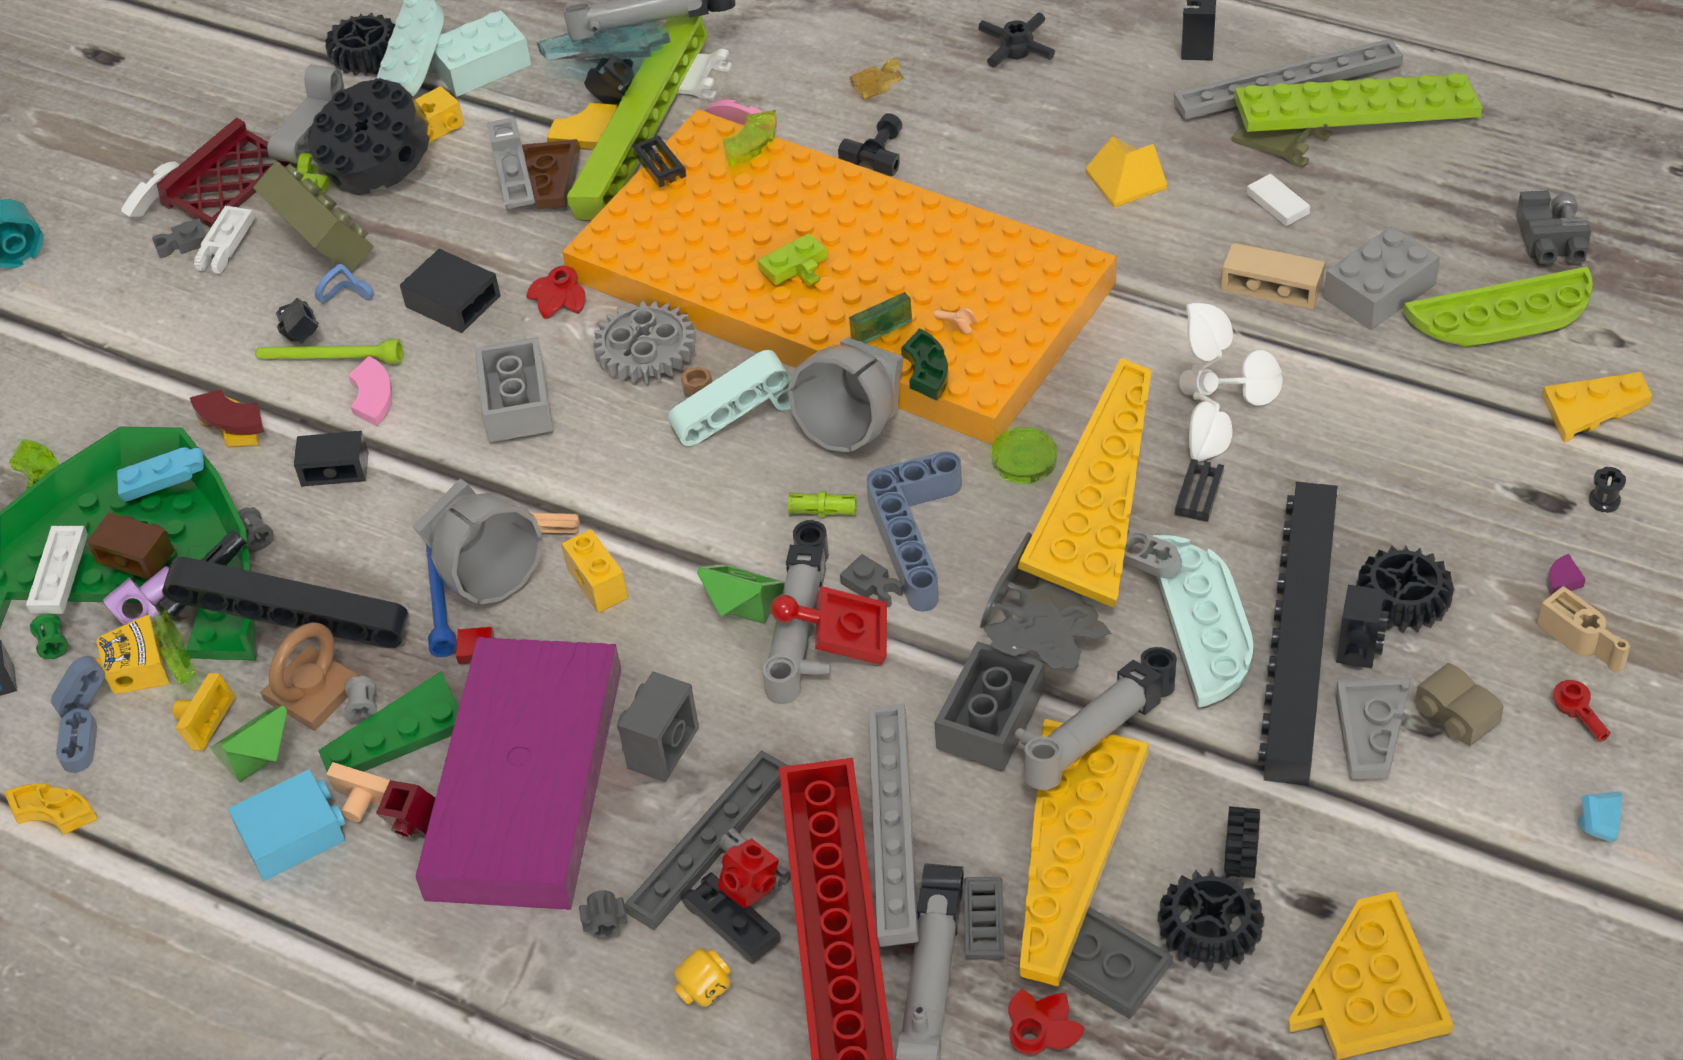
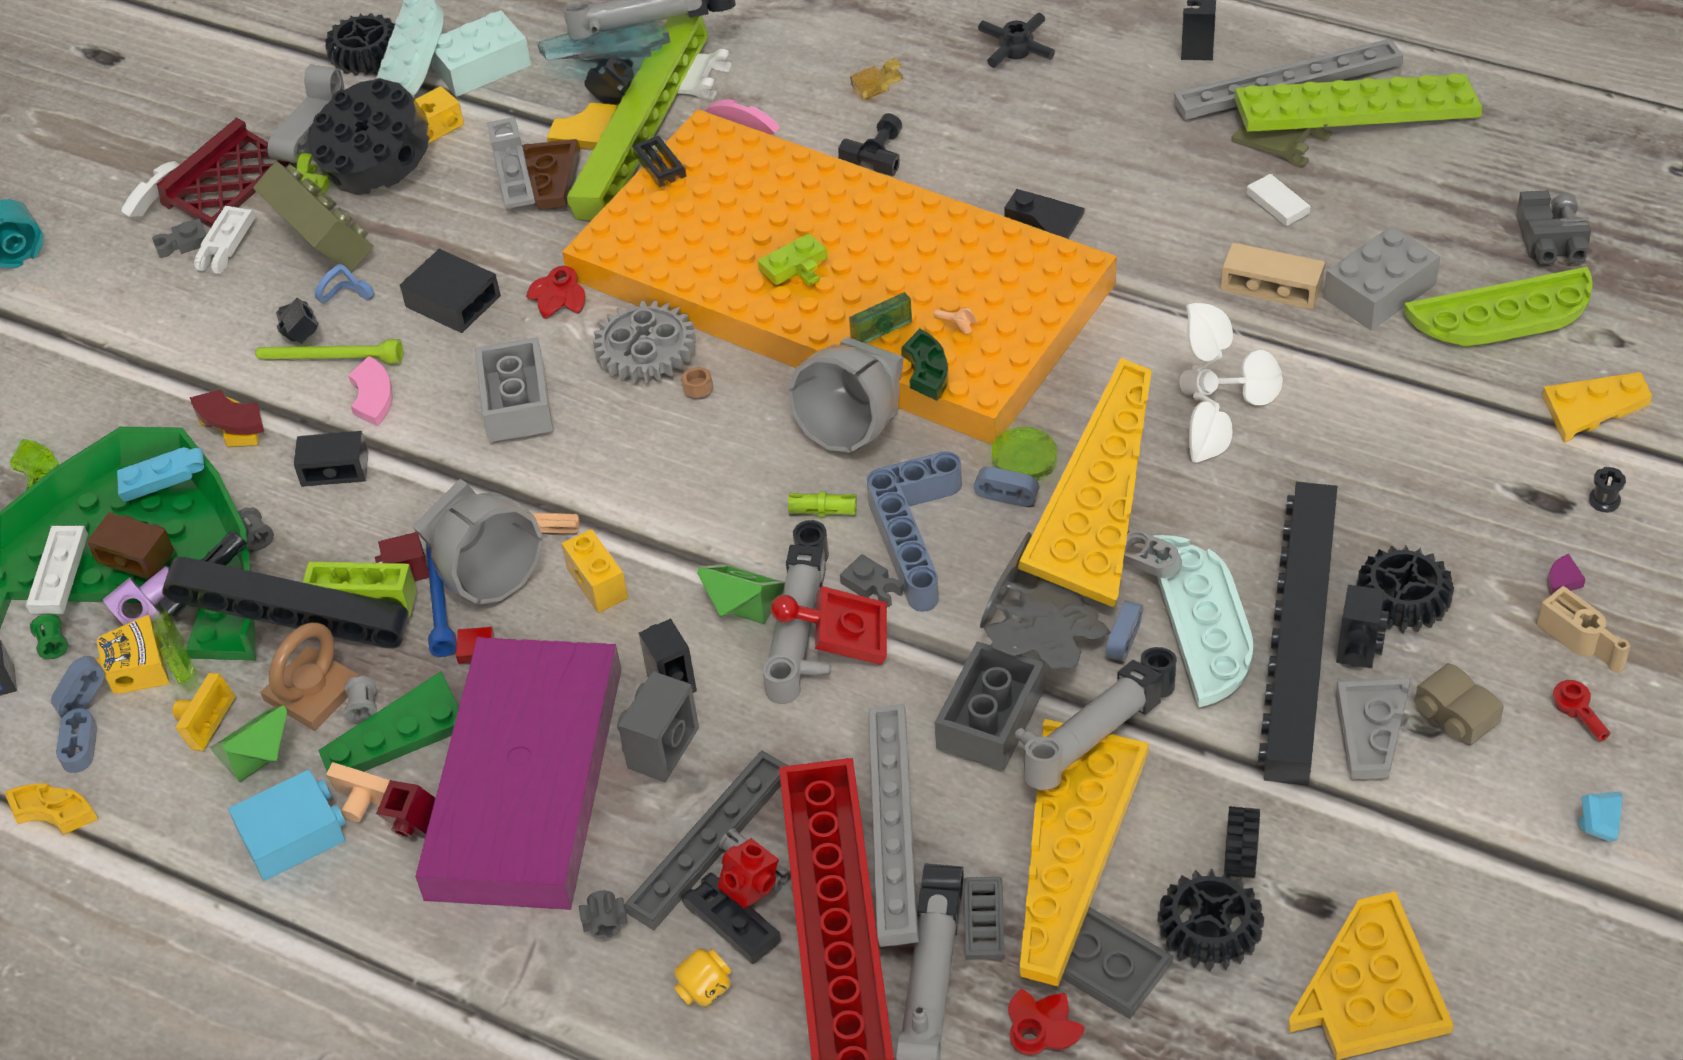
(375, 580): none -> lime brick
(405, 550): none -> dark red brick
(667, 652): none -> black brick
(731, 397): light aqua beam -> none
(747, 143): clear neon green tile -> none
(1006, 486): none -> sand blue beam
(1044, 213): none -> black slope
(1124, 631): none -> sand blue beam
(1126, 172): yellow slope -> none
(1204, 470): black tile -> none

